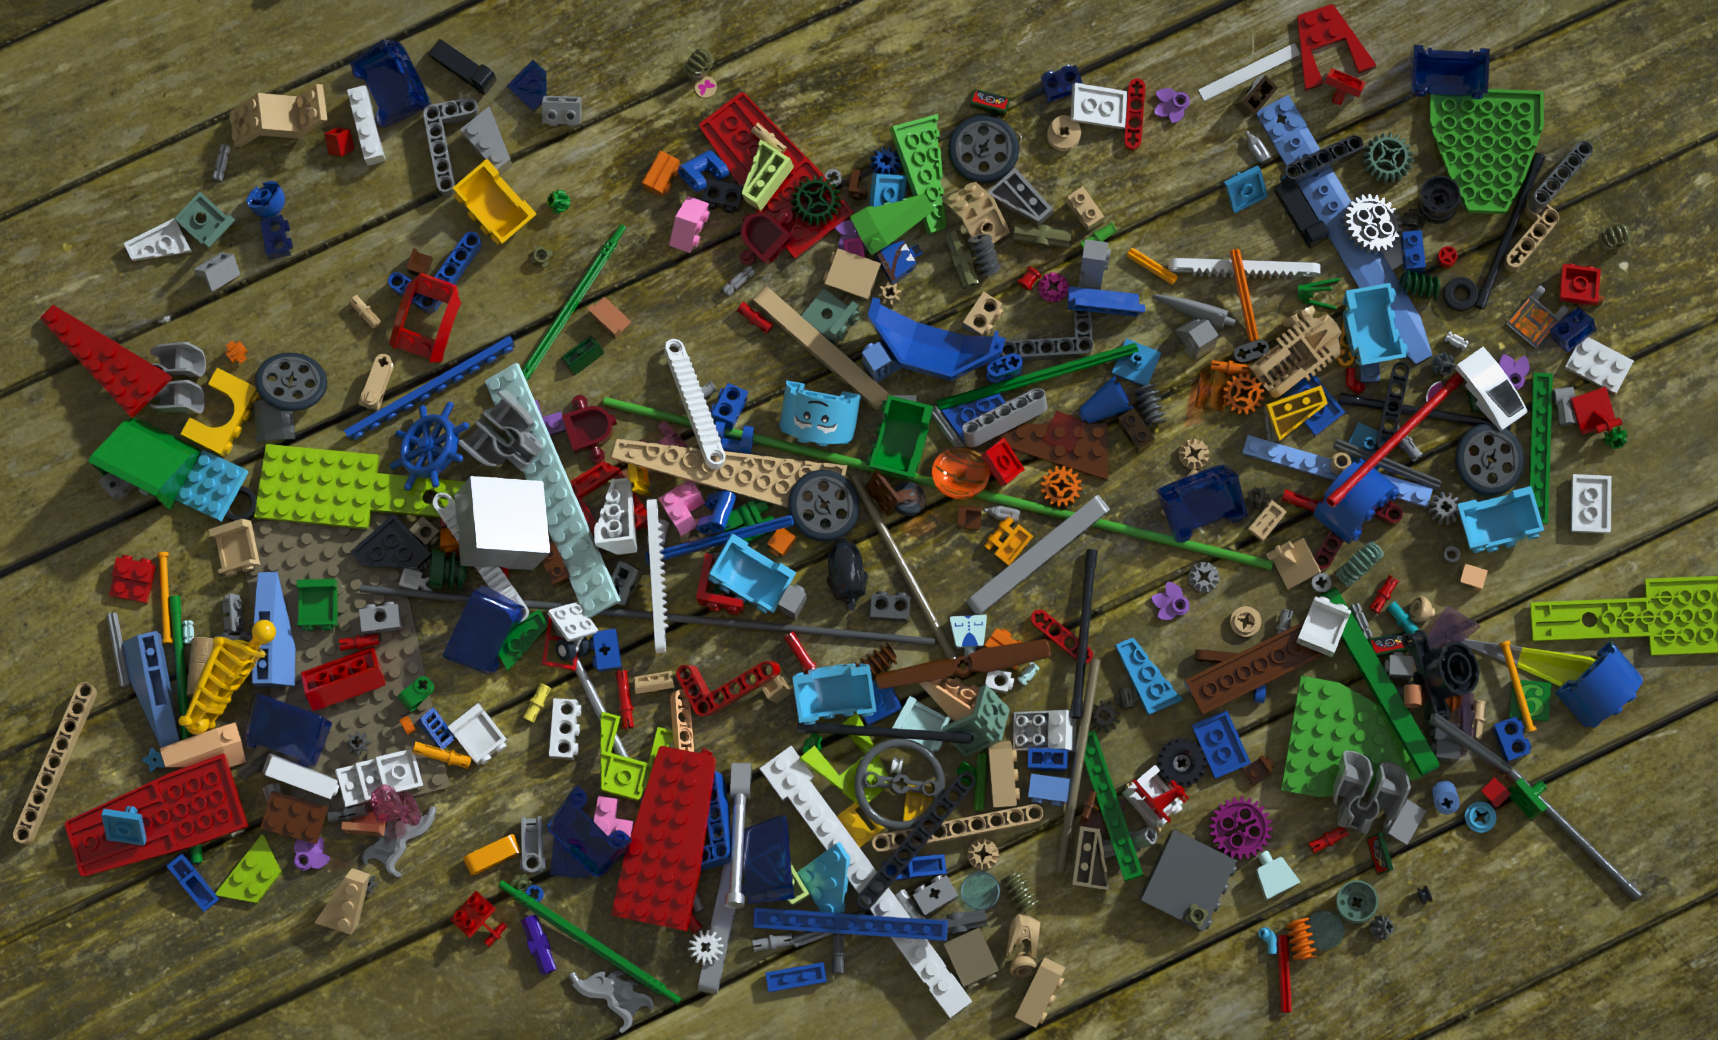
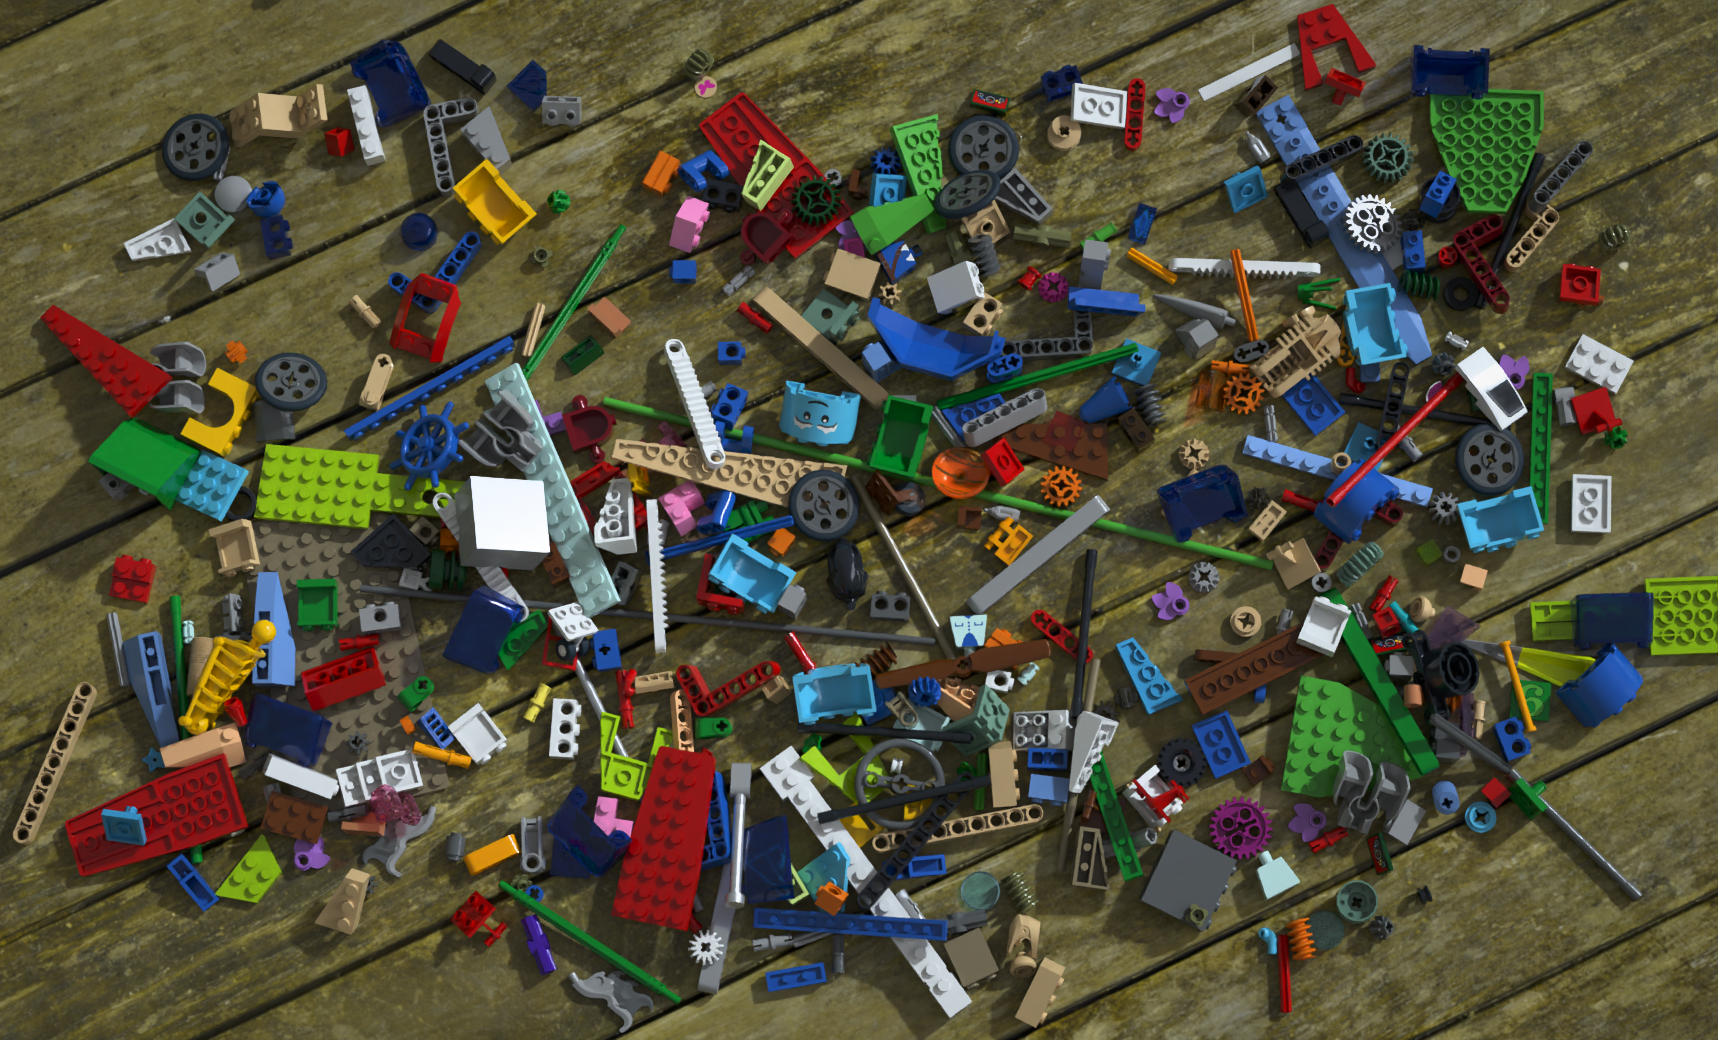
(164, 597): light orange bar -> none
(185, 126): none -> wedge
(232, 194): none -> light grey dish
(235, 710): none -> red cone
(418, 263): reddish brown panel -> none
(419, 231): none -> clear blue cylinder
(454, 846): none -> dark grey brick
(533, 330): none -> tan axle
(627, 682): none -> red arm
(683, 271): none -> blue brick
(708, 728): none -> green piece
(724, 347): none -> blue brick
(768, 138): tan pin -> none
(830, 898): none -> orange brick
(900, 708): none -> dark tan piece
(924, 691): none -> blue gear
(929, 905): light grey brick -> none
(955, 286): none -> white panel
(967, 194): none -> wedge
(974, 783): none -> black piece
(975, 860): tan gear -> none
(1085, 209): tan brick -> none
(1089, 739): none -> white wedge
(1142, 223): none -> clear blue tile
(1294, 410): yellow wedge -> none
(1304, 823): none -> medium lavender plate
(1386, 622): none -> red brick
(1387, 464): dark grey axle -> none
(1429, 552): none -> clear neon green plate
(1438, 194): none -> blue brick
(1478, 264): none -> dark red beam
(1534, 319): flag -> none
(1573, 329): clear blue brick -> none
(1612, 619): none -> clear blue windscreen

